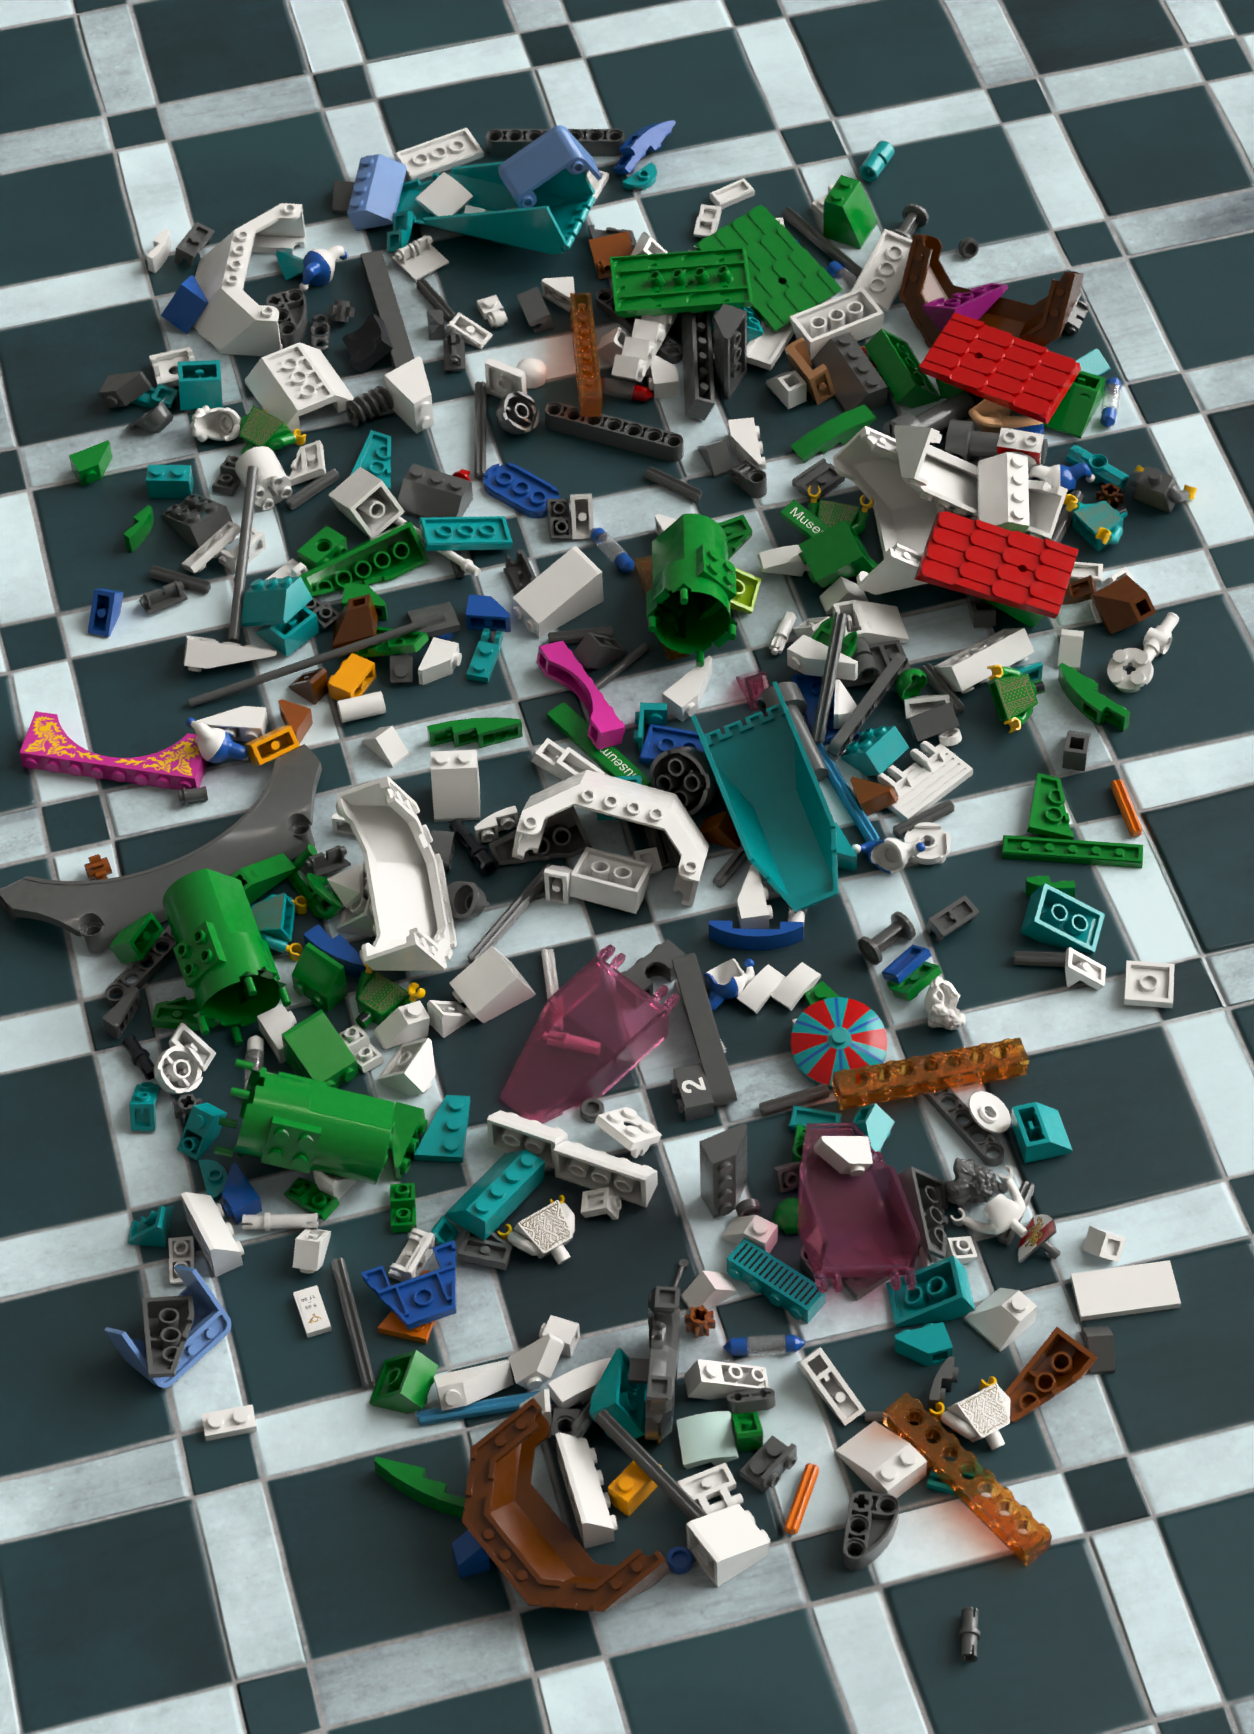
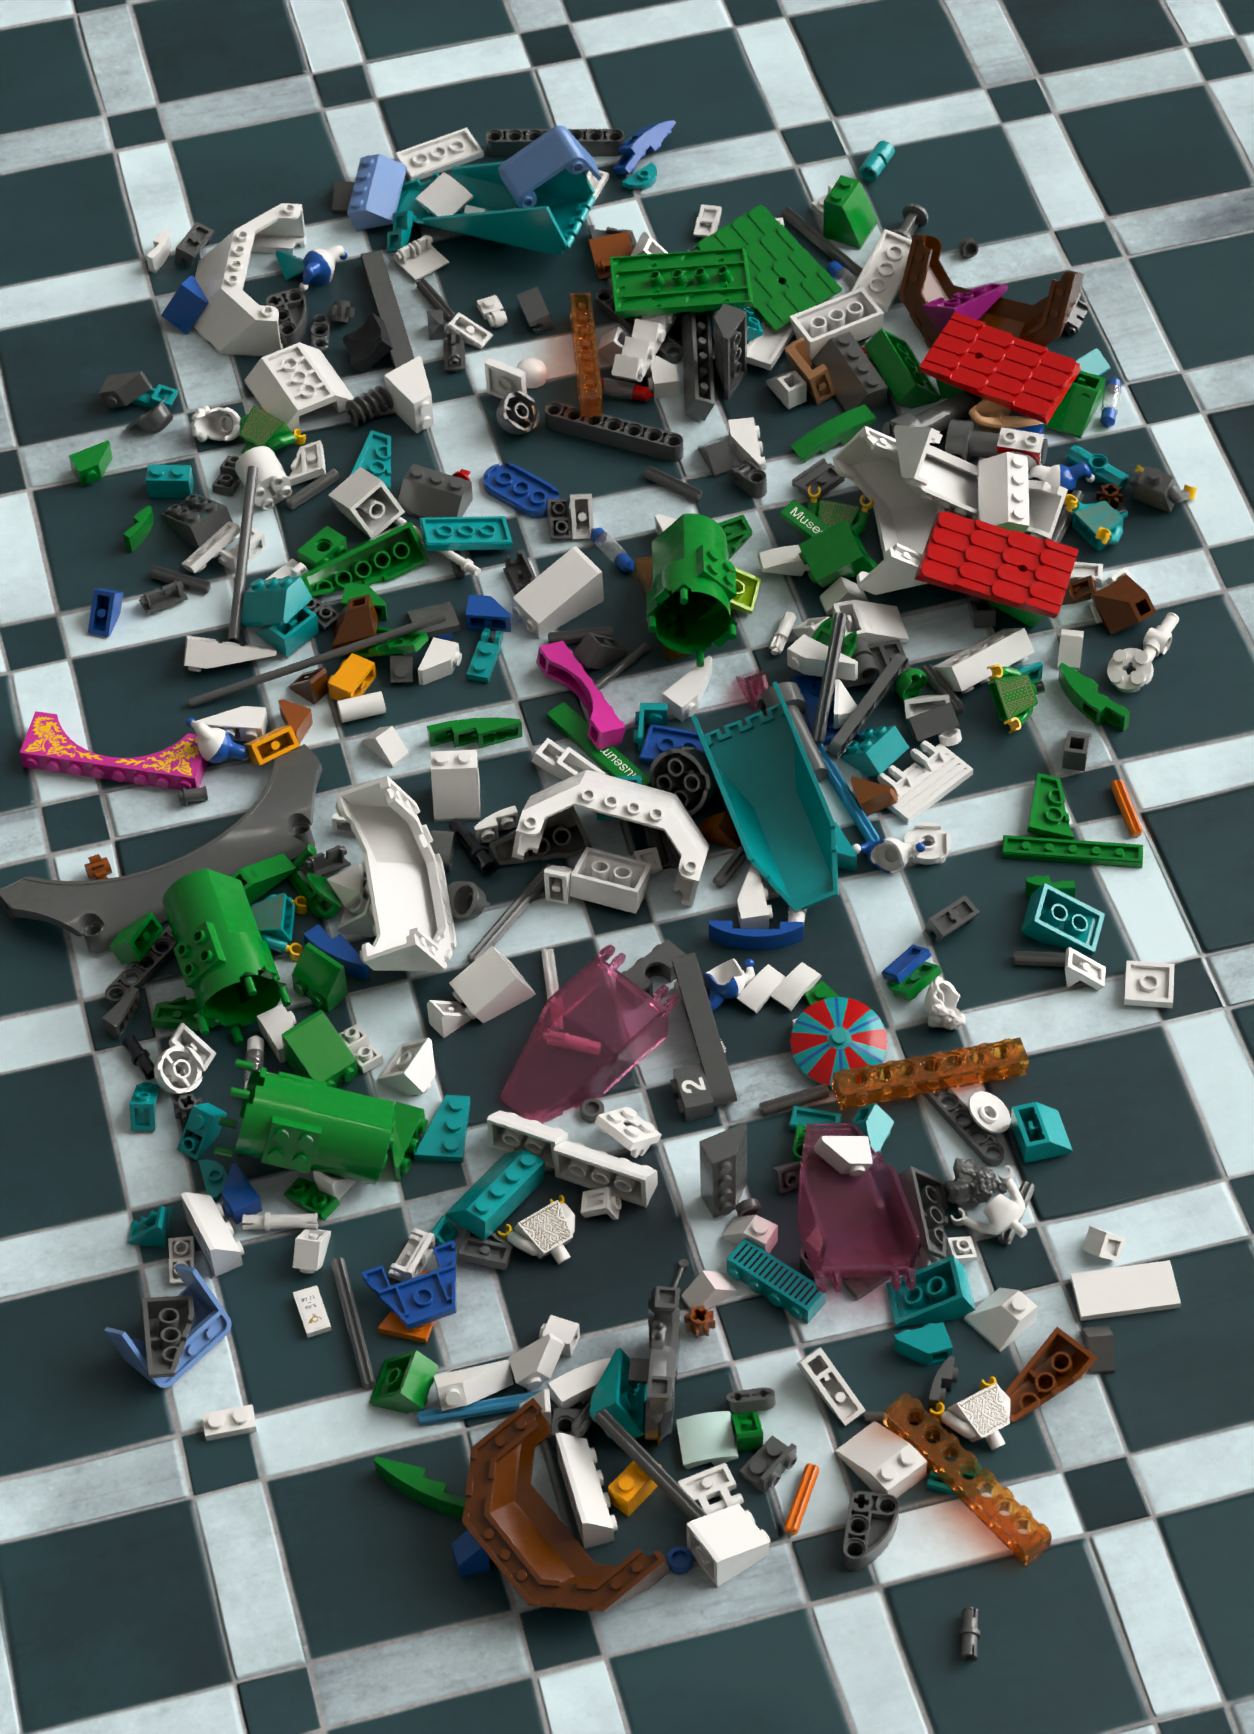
(163, 362): white piece -> none
(200, 384): teal slope -> none
(380, 997): green torso -> none
(403, 1025): white slope -> none
(403, 1207): green slope -> none
(480, 430): dark grey axle -> none
(558, 290): white slope -> none
(718, 1379): white slope -> none
(732, 194): white tile -> none
(763, 1345): piece -> none
(787, 1216): green hair -> none
(900, 928): dark grey hose -> none
(928, 815): dark grey axle -> none
(1039, 1231): shield -> none

